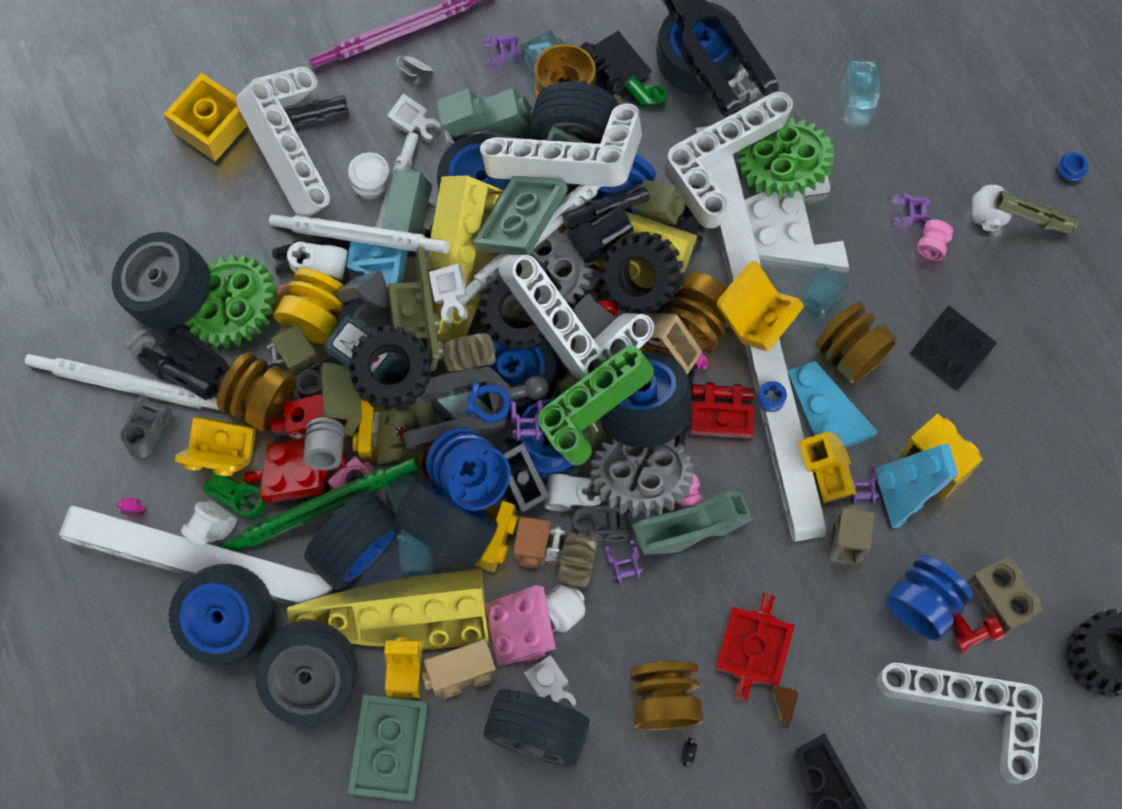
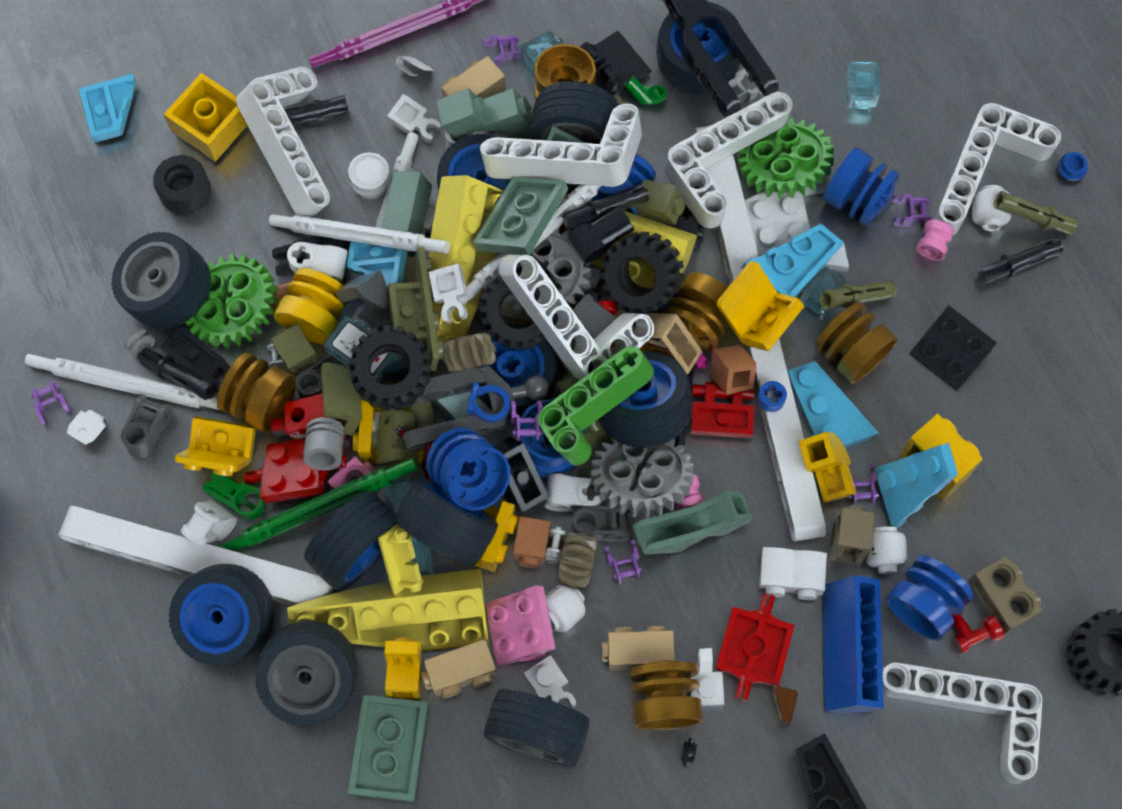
(39, 407): none -> medium lavender piece
(91, 426): none -> white piece
(108, 106): none -> medium azure wing
(130, 506): dark pink piece -> none
(174, 169): none -> black tyre
(397, 553): none -> light yellow hinge
(480, 77): none -> tan brick
(631, 649): none -> tan brick
(711, 682): none -> white plate
(733, 369): none -> nougat brick
(792, 572): none -> white brick
(799, 260): none -> medium azure wing
(849, 294): none -> olive pin
(852, 645): none -> blue brick
(860, 186): none -> blue wheel
(887, 550): none -> white head
(975, 157): none -> white beam
(1026, 258): none -> black axle

